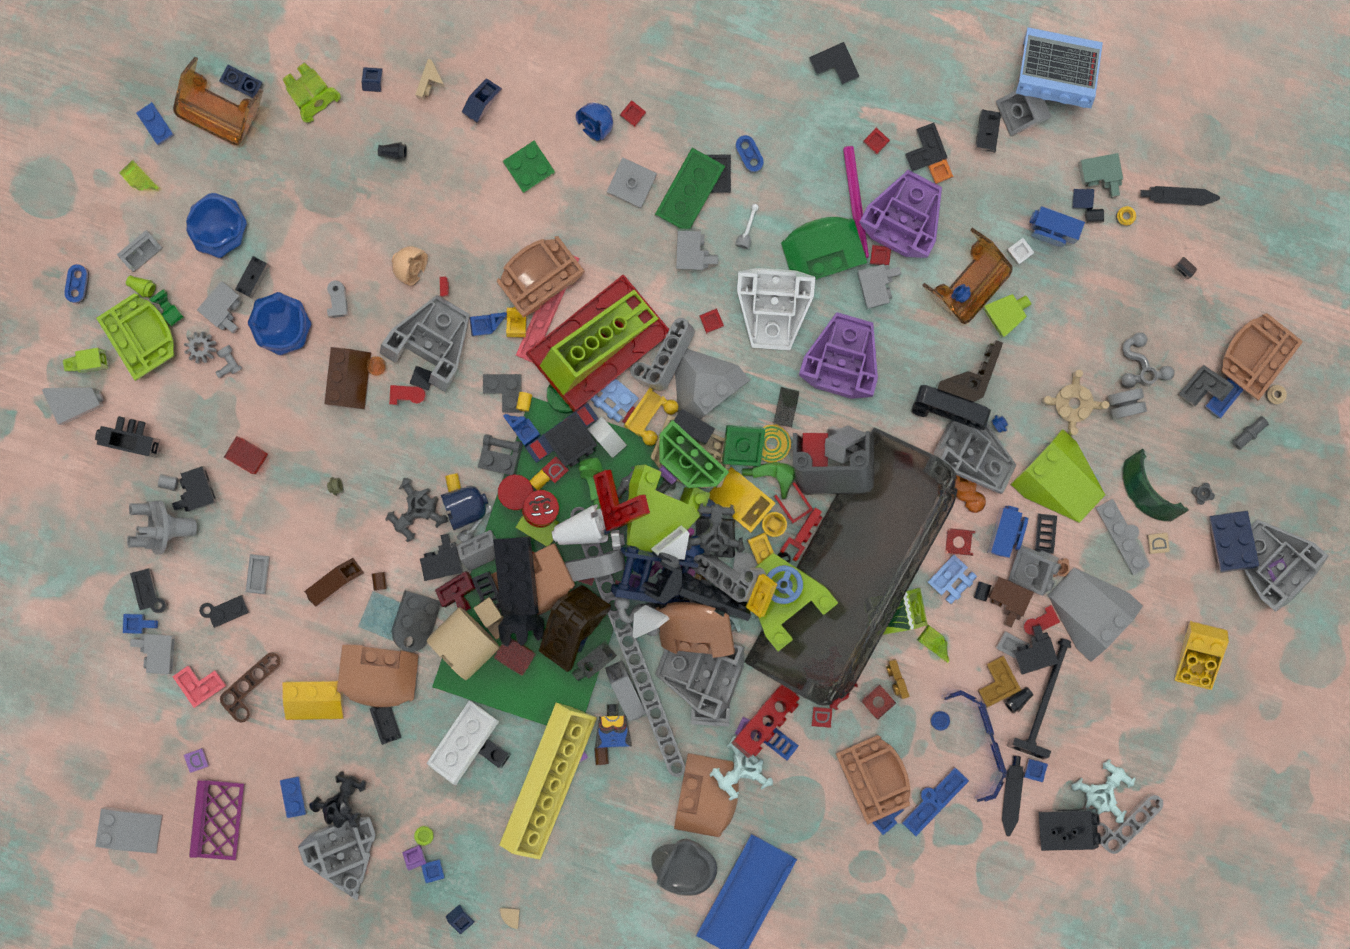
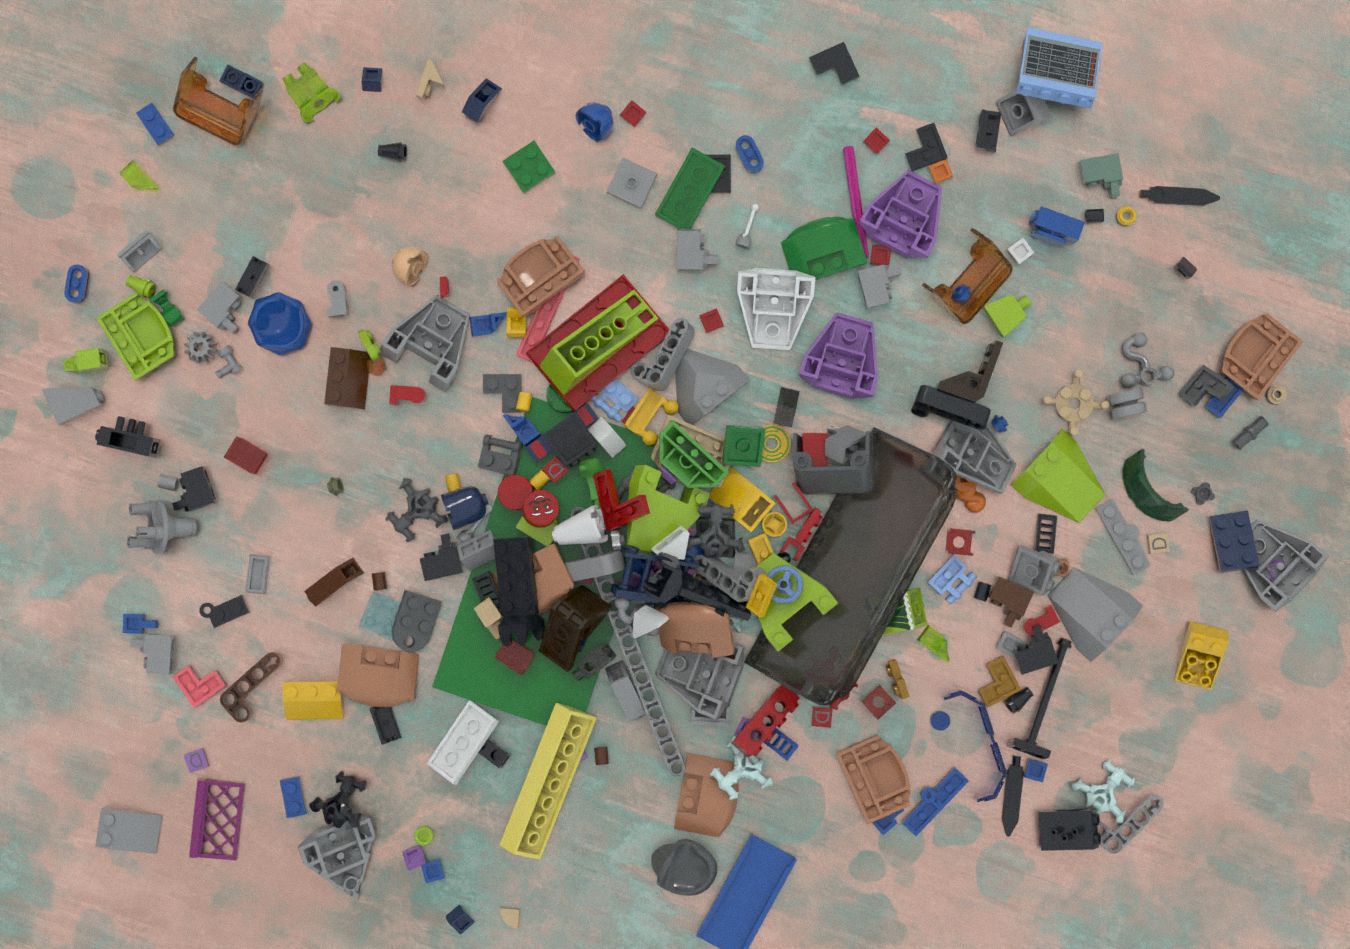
(145, 591): black hinge -> none
(215, 225): blue piece -> none
(366, 339): none -> lime plate
(421, 378): black slope -> none
(455, 591): dark red plate -> none
(463, 643): tan brick -> none
(613, 729): torso -> none
(696, 428): black slope -> none
(782, 472): bright green animal -> none
(1008, 532): blue brick -> none
(1083, 198): dark blue slope -> none

